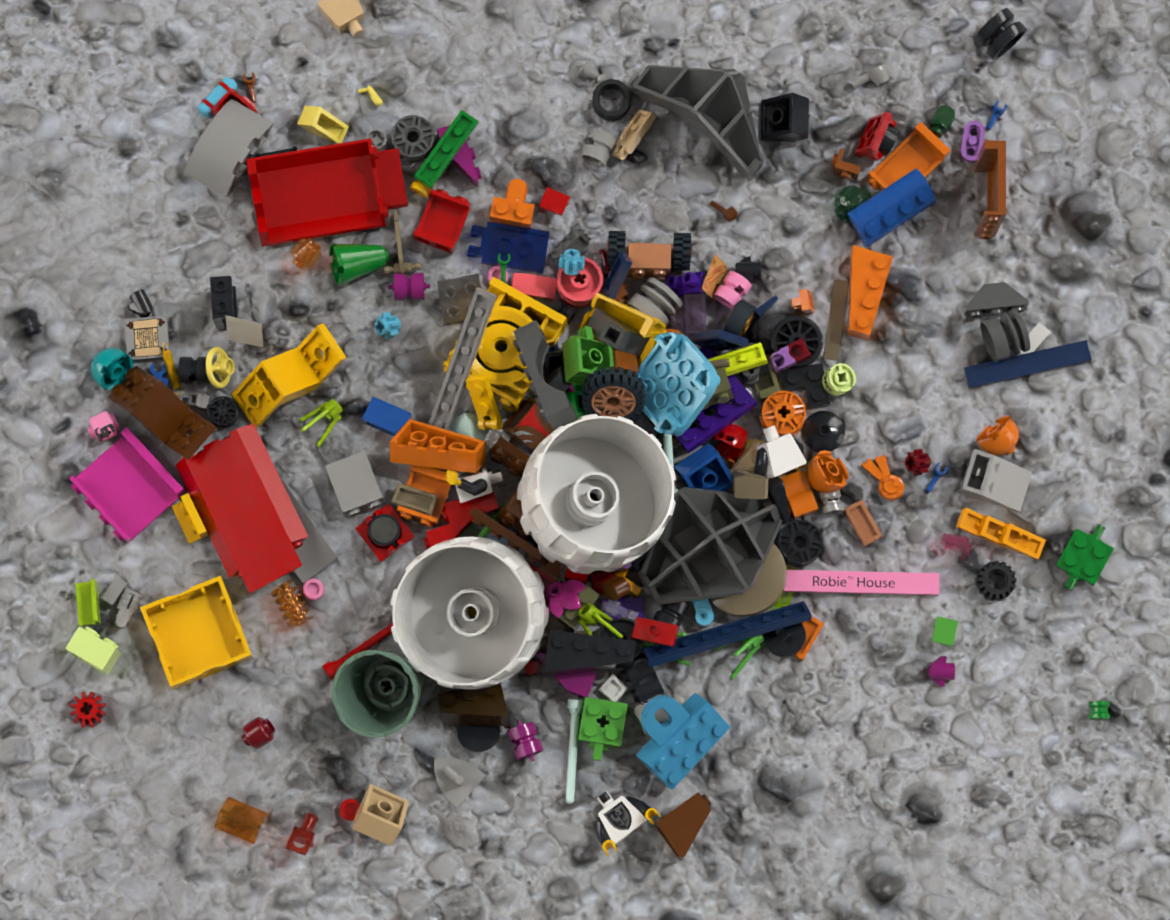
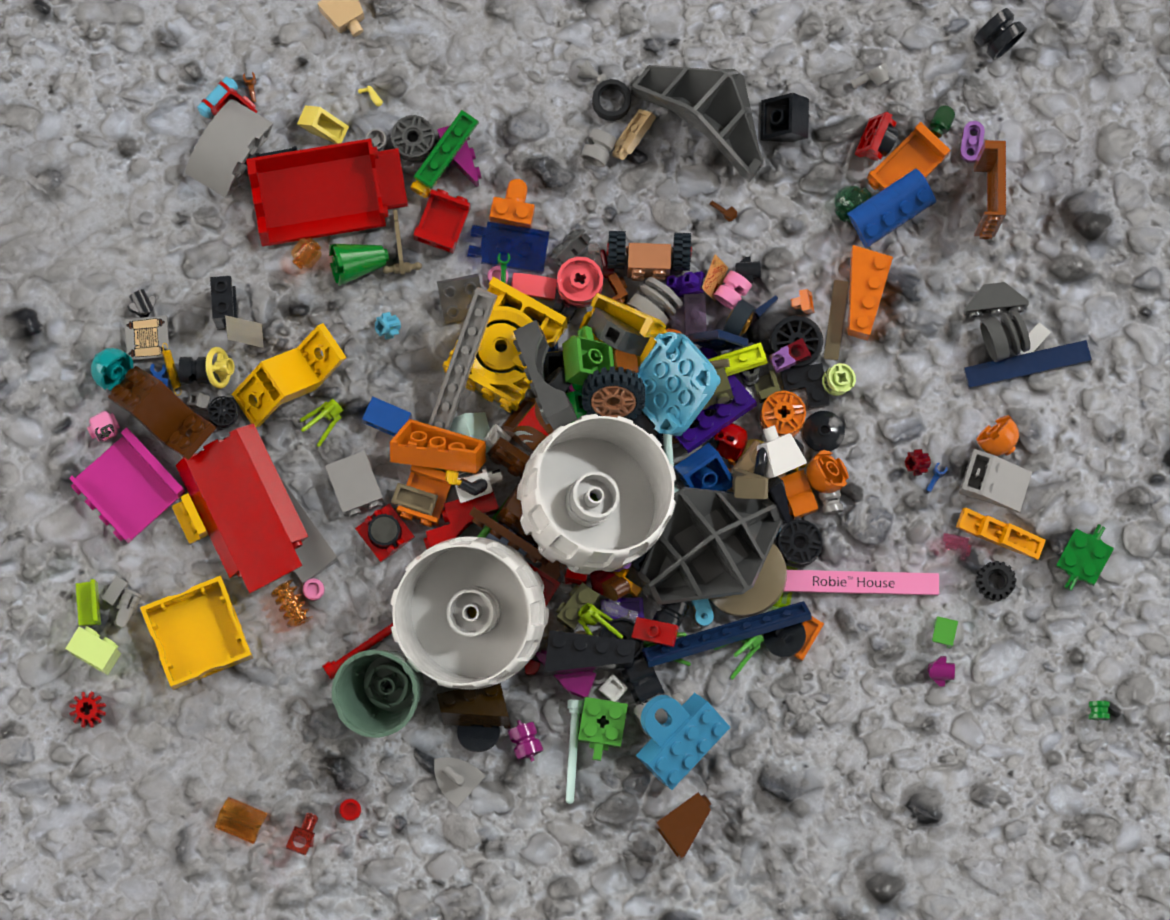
(258, 732): dark red head -> none
(380, 815): tan slope -> none
(403, 286): magenta wheel -> none
(484, 402): yellow plate -> none
(553, 202): red panel -> none
(566, 596): dark pink plate -> none
(571, 262): medium azure gear -> none
(617, 275): dark blue tile -> none
(620, 819): torso -> none
(846, 170): dark orange bracket -> none
(862, 523): nougat tile -> none
(890, 486): orange piece -> none
(996, 113): blue hand -> none

